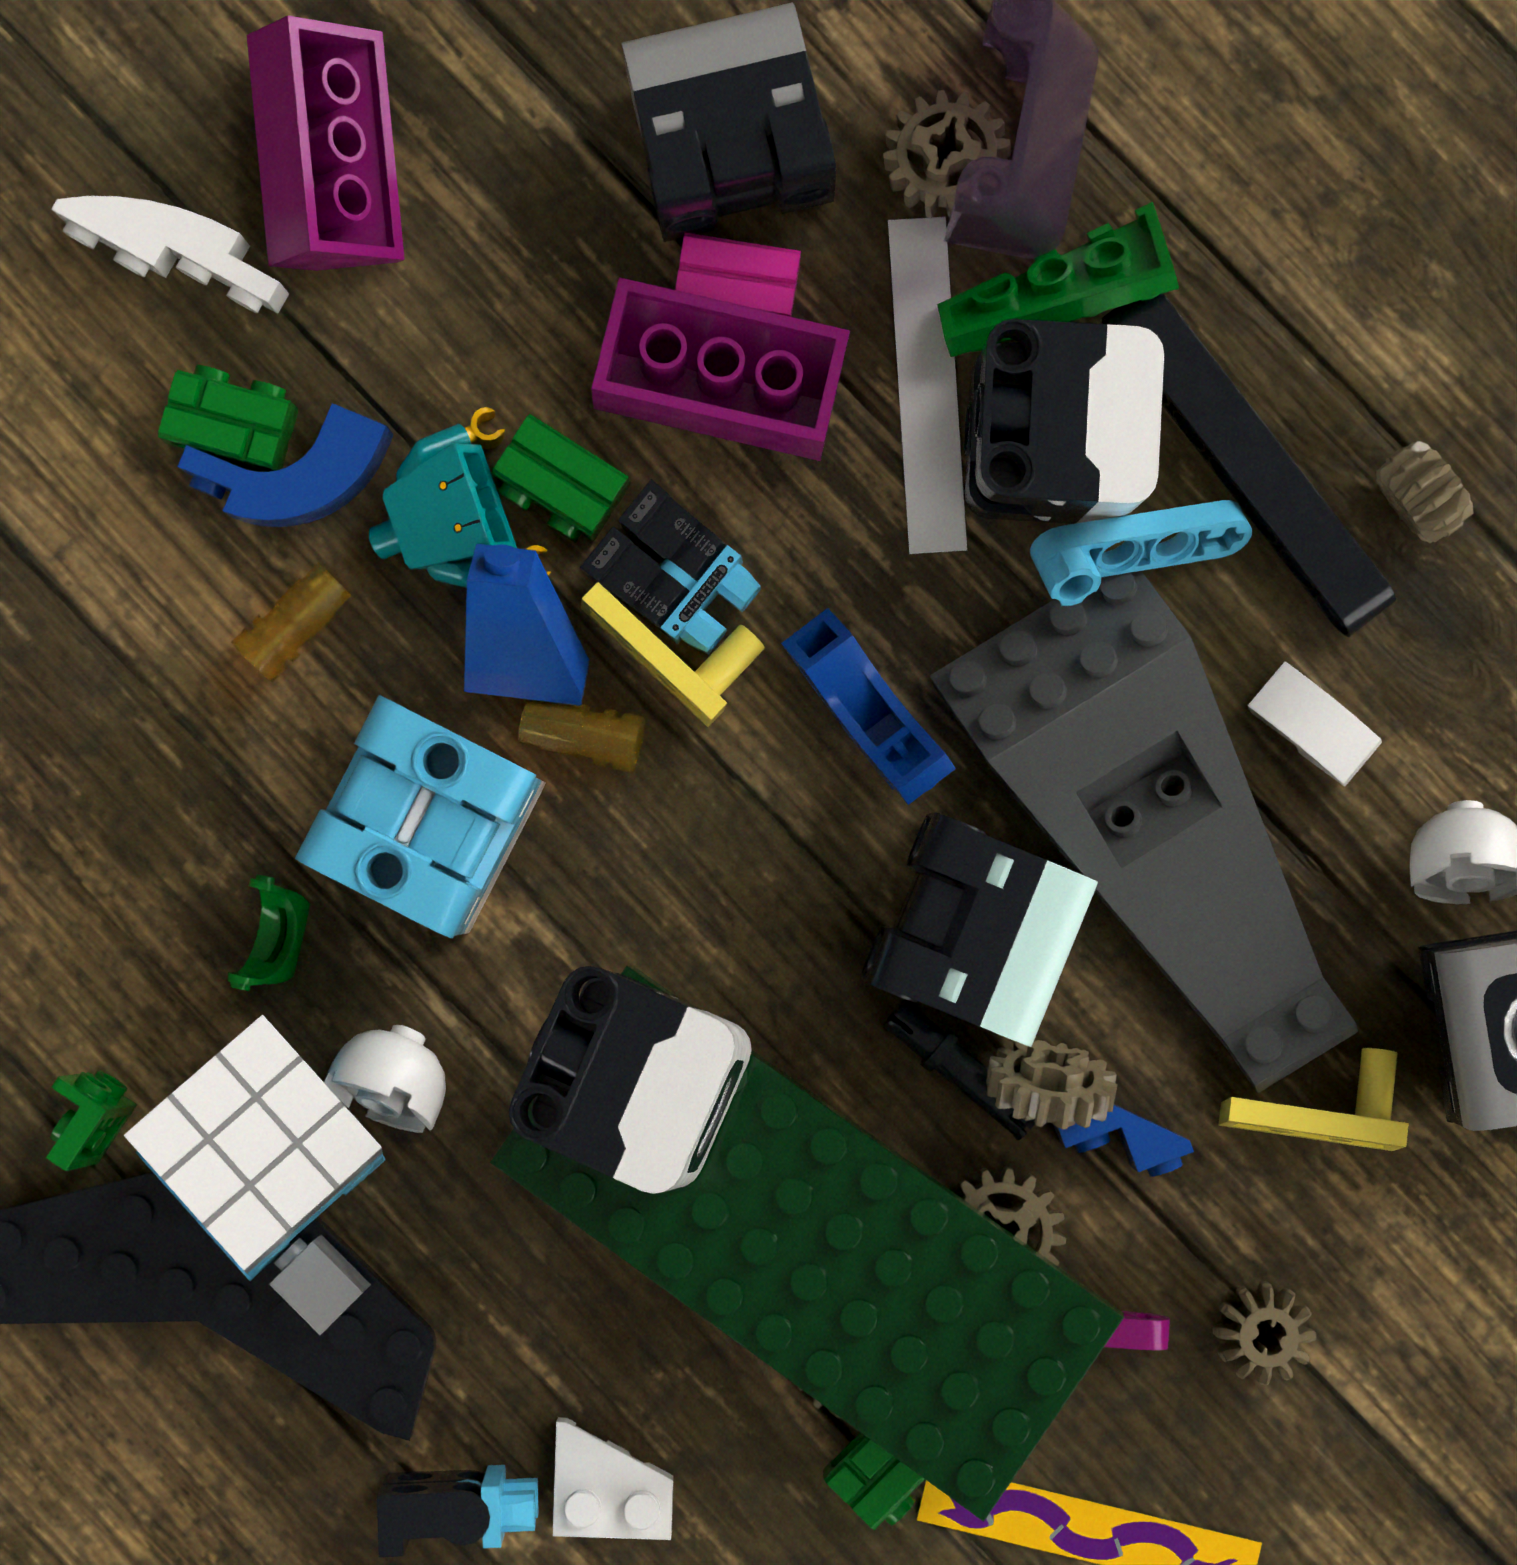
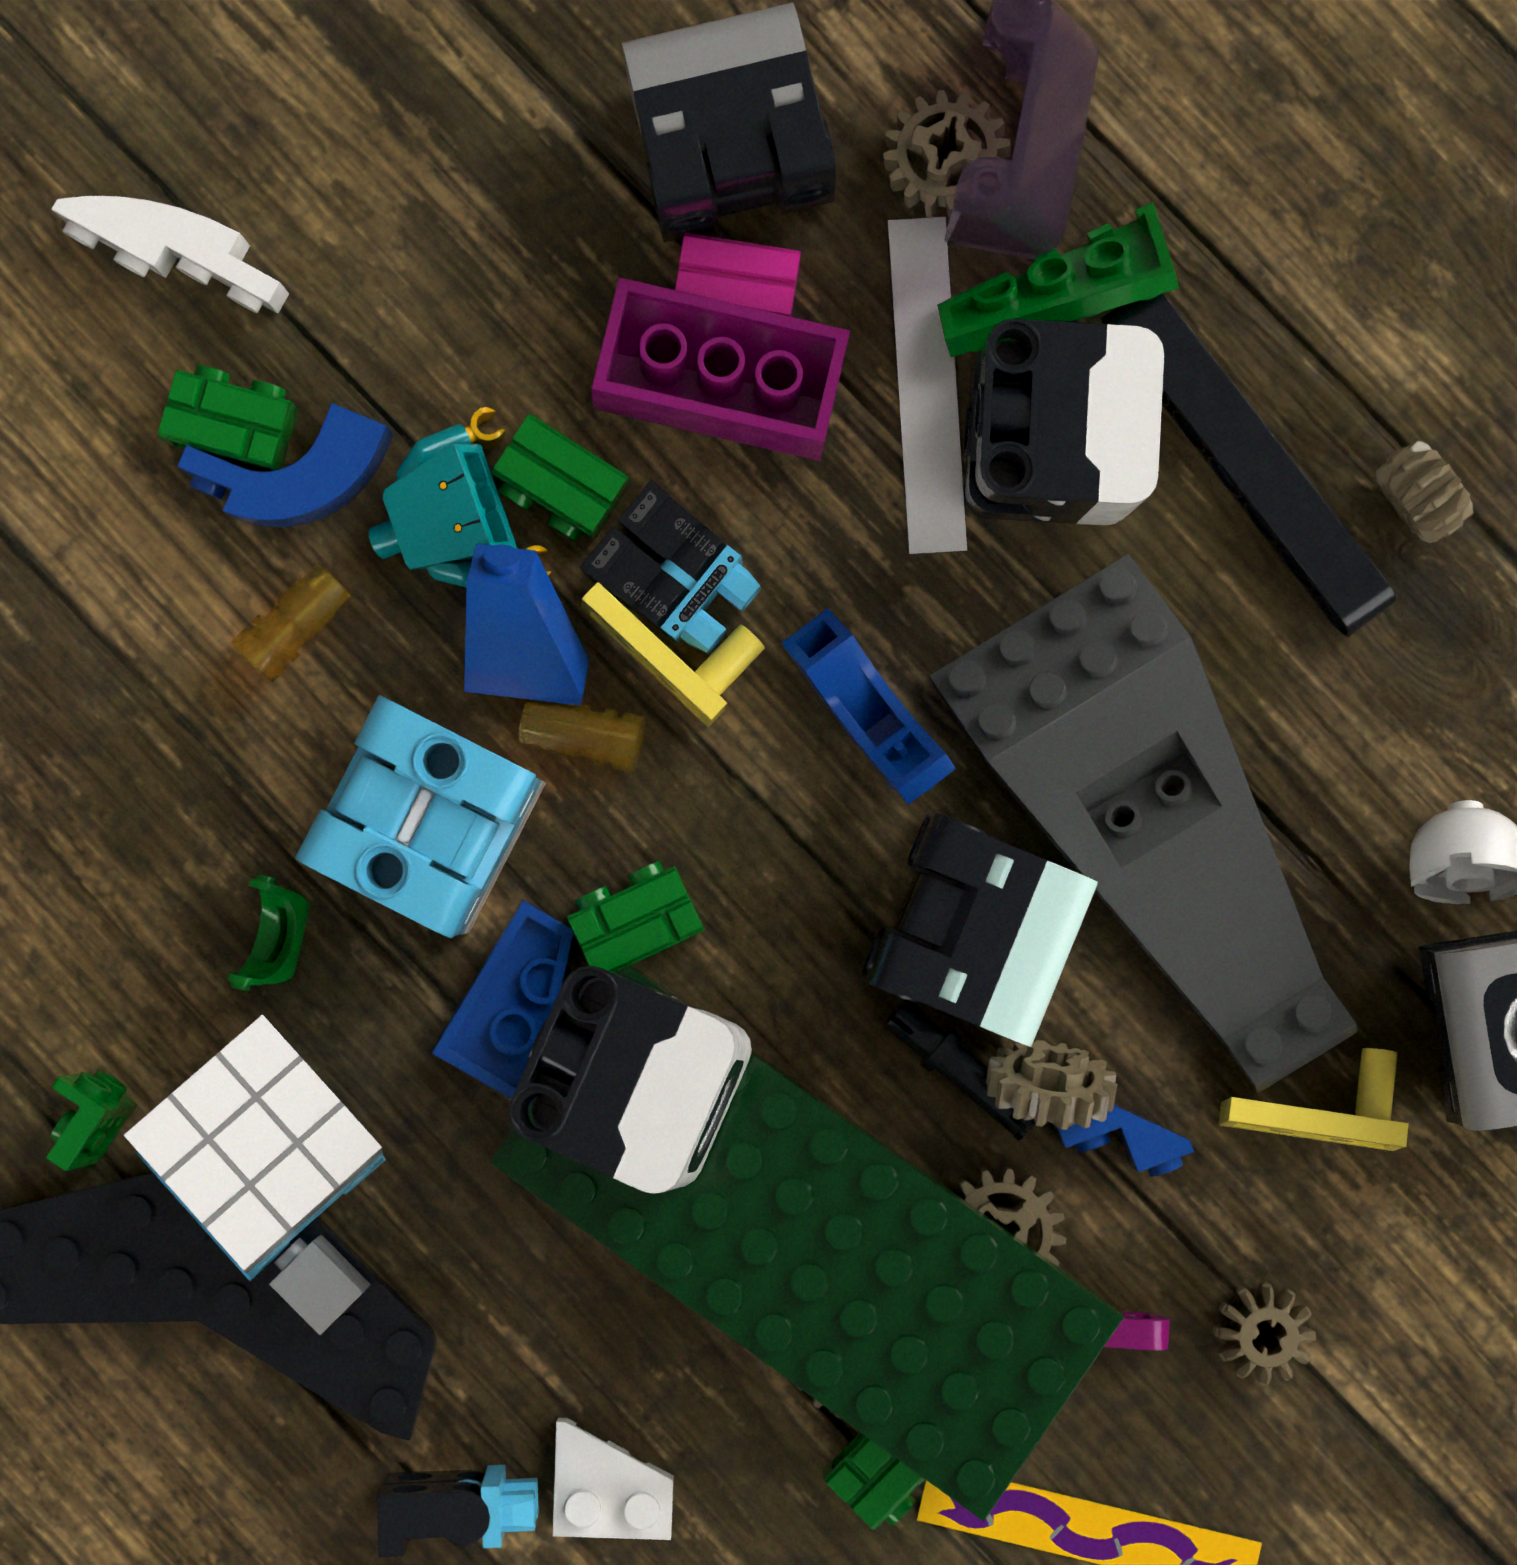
(324, 145): magenta slope -> none
(390, 1077): white cylinder -> none
(508, 1000): none -> blue wing
(636, 920): none -> green brick
(1074, 557): medium azure beam -> none
(1315, 723): white slope -> none

